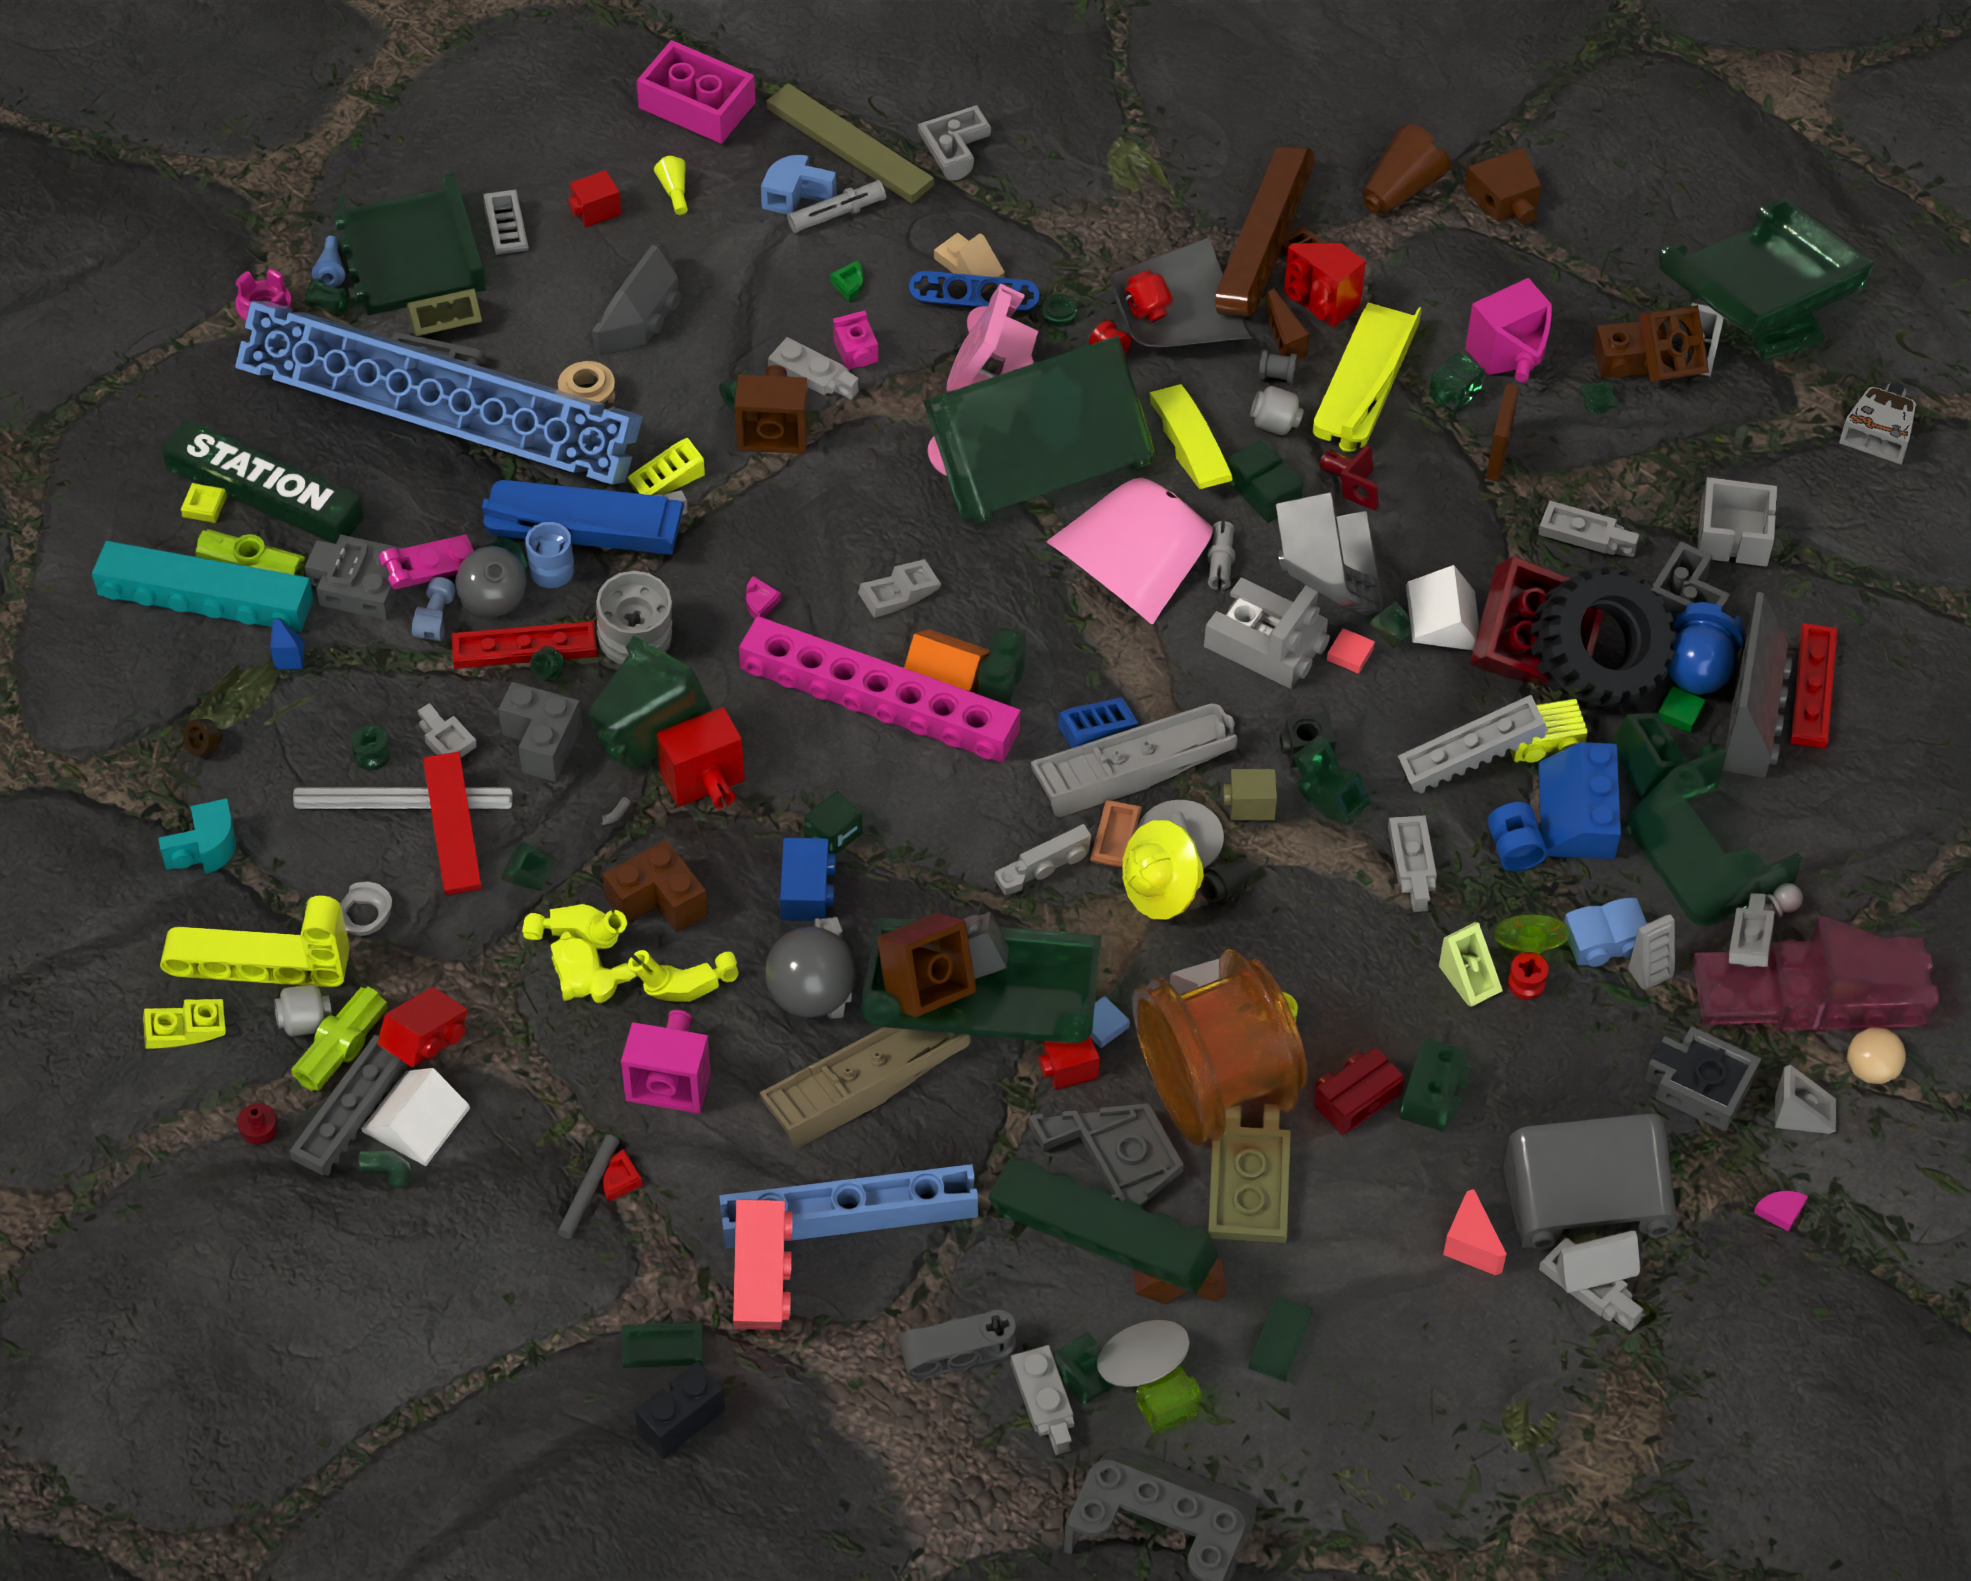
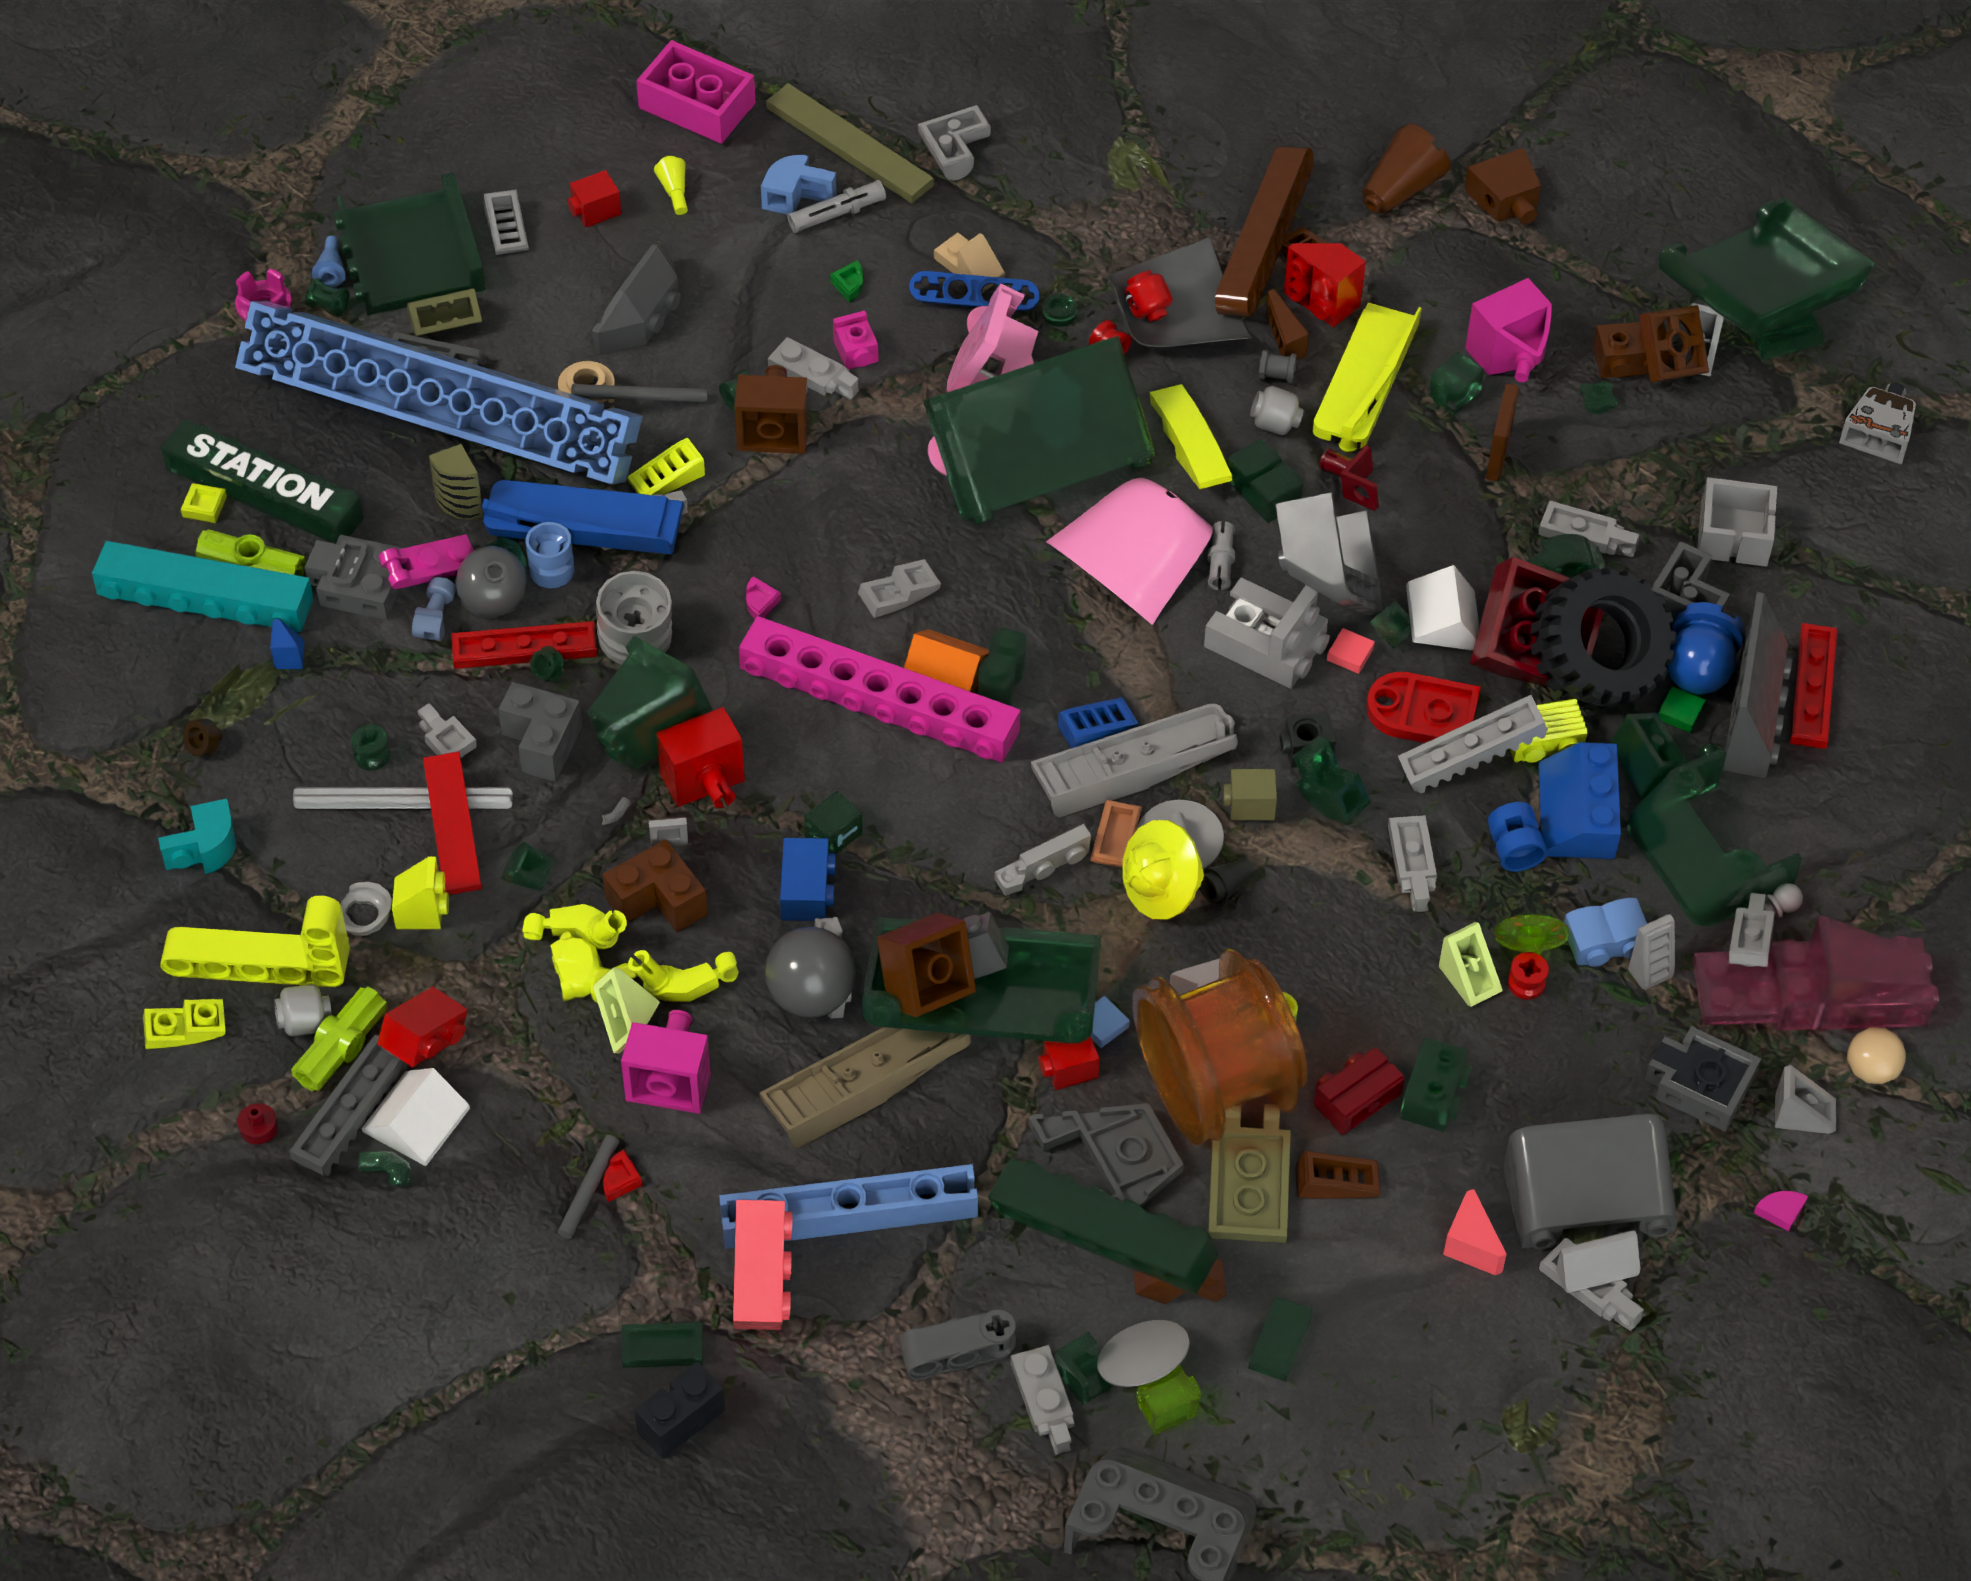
(420, 897): none -> neon yellow slope
(456, 483): none -> olive brick
(622, 1003): none -> yellowish green slope
(639, 393): none -> dark grey bar
(671, 829): none -> light grey slope
(1321, 1187): none -> reddish brown slope
(1421, 707): none -> red tile
(1568, 555): none -> clear green brick

